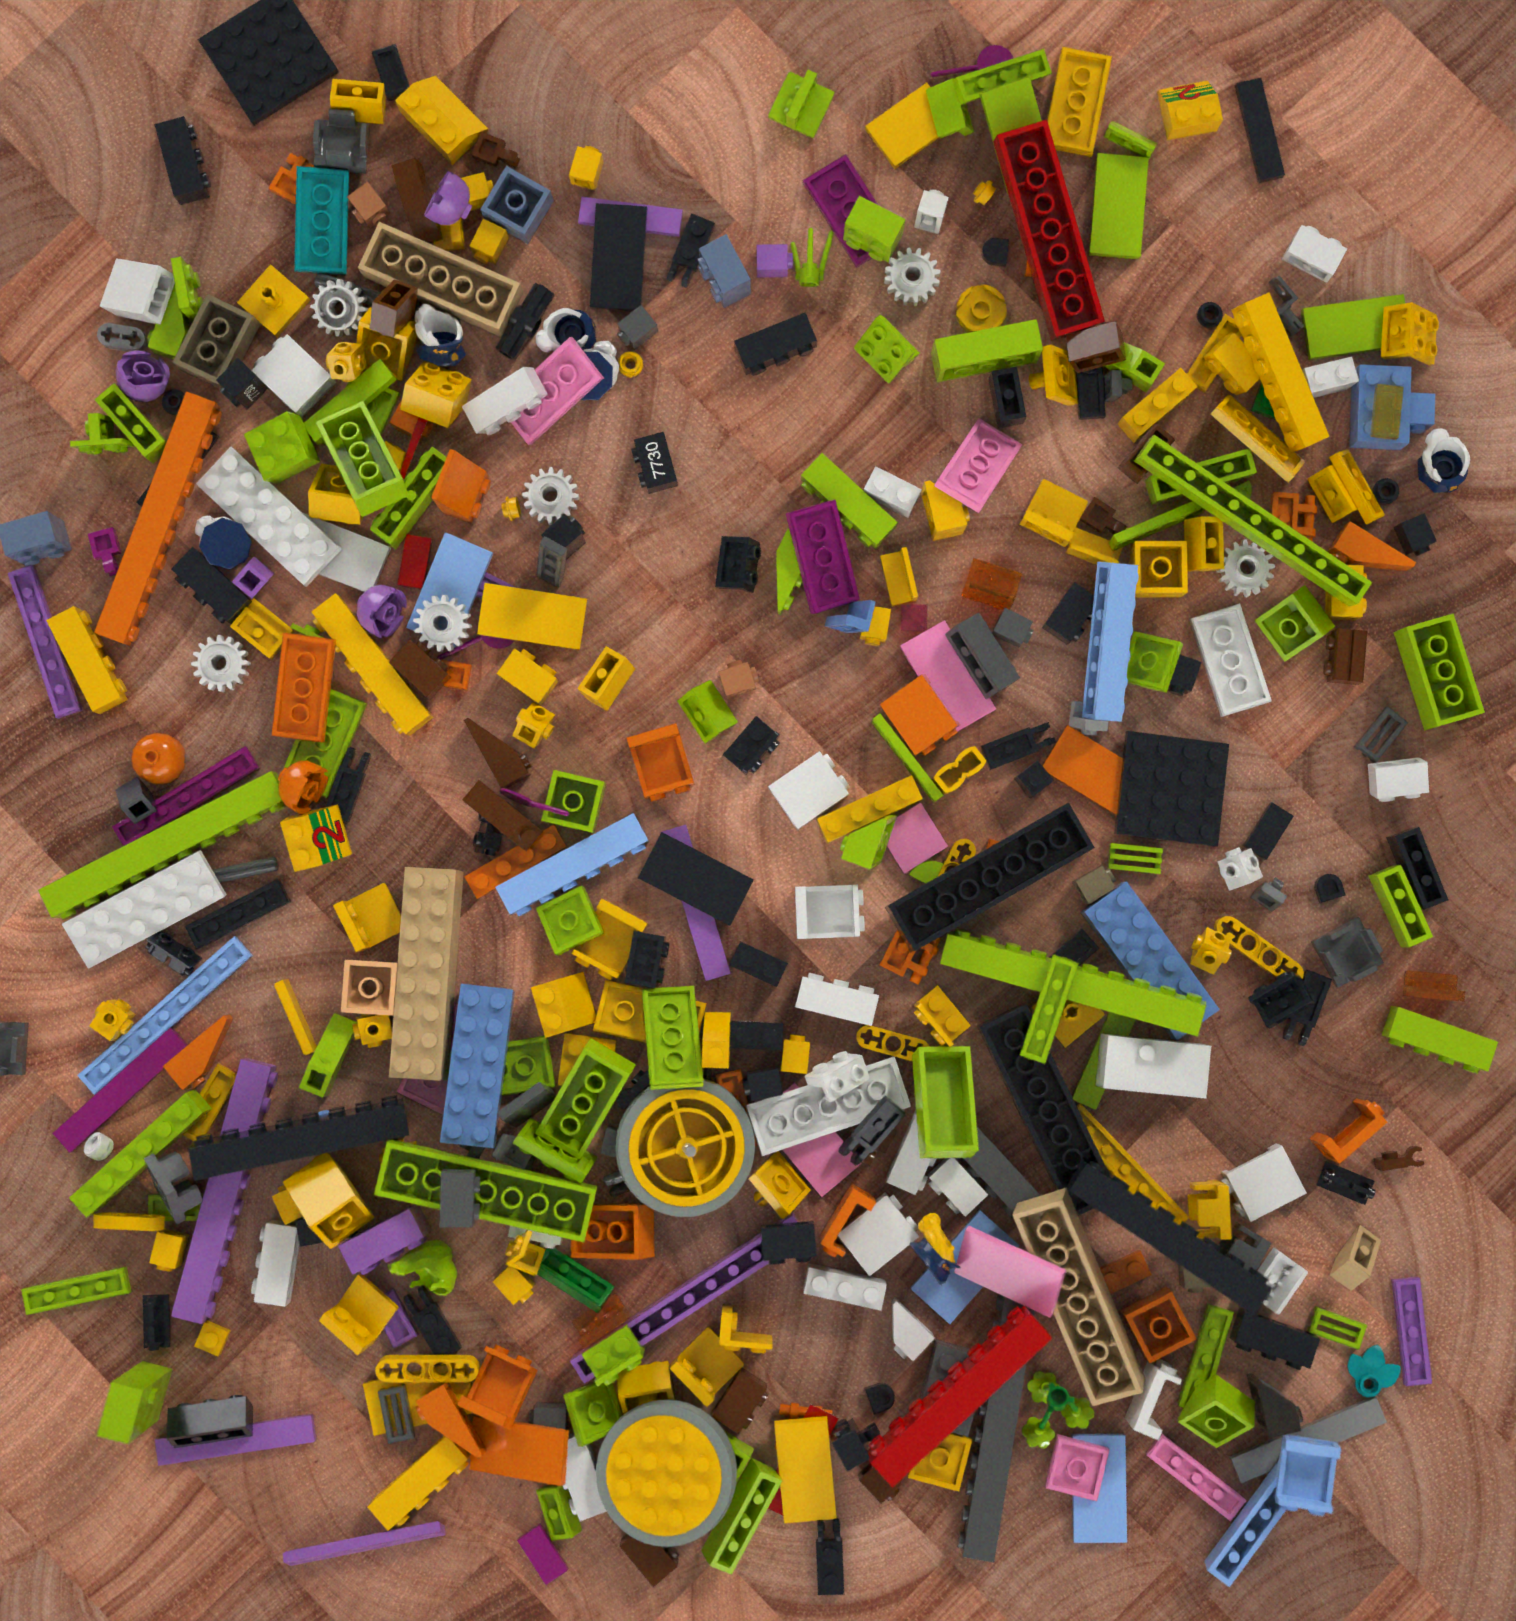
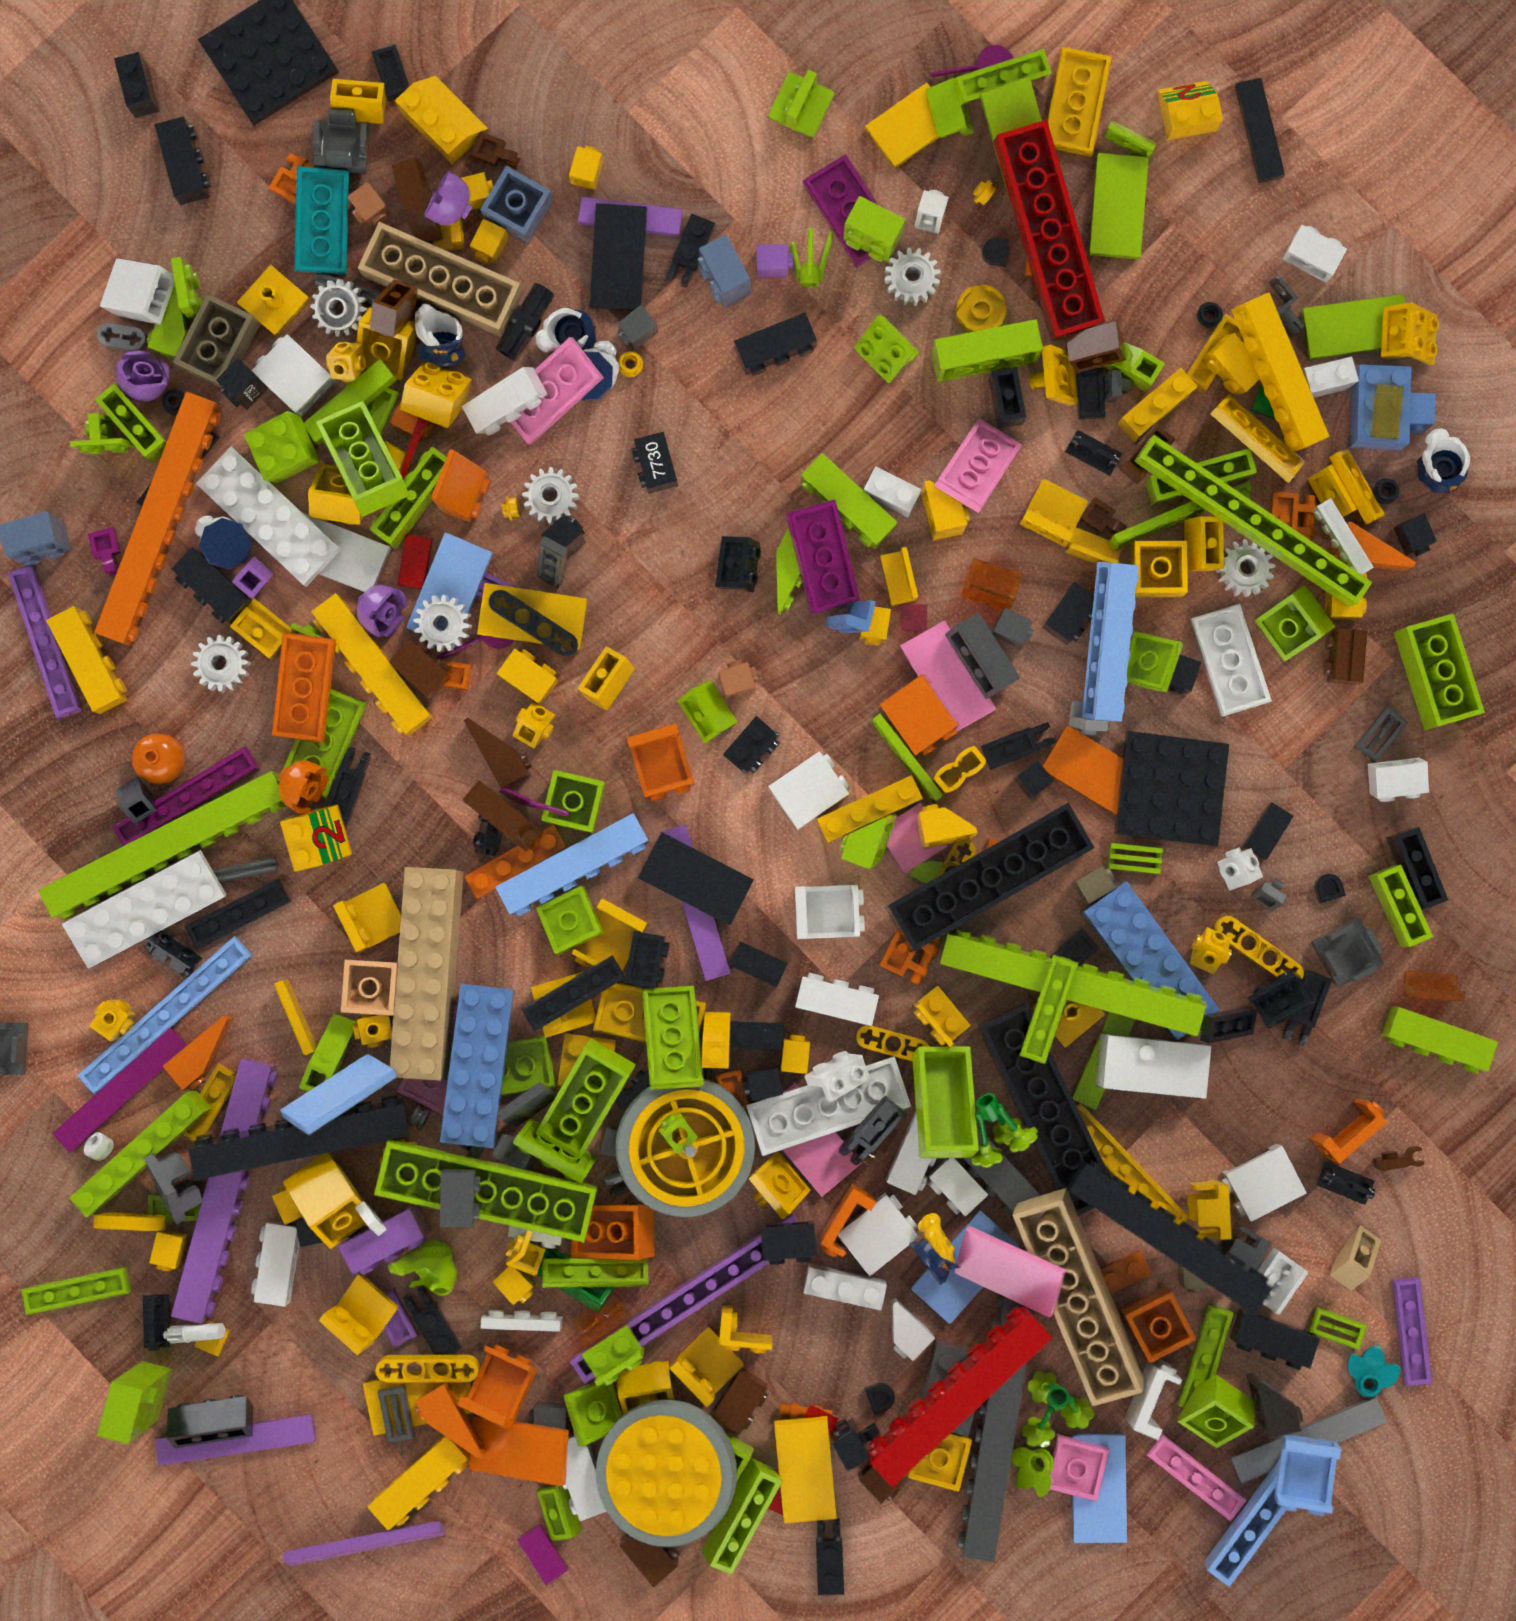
(136, 84): none -> black brick
(188, 1333): none -> white piece
(338, 1094): none -> light blue tile
(370, 1218): none -> white tile
(419, 1118): none -> dark grey bush
(522, 1321): none -> white plate
(534, 621): none -> black beam
(573, 993): none -> black tile
(595, 1273): none -> lime tile
(671, 1123): none -> lime bracket
(942, 827): none -> yellow slope
(1006, 1131): none -> lime plant
(1031, 1471): none -> lime plate
(1093, 452): none -> black hinge
(1228, 1024): none -> black plate
(1342, 537): none -> white piece

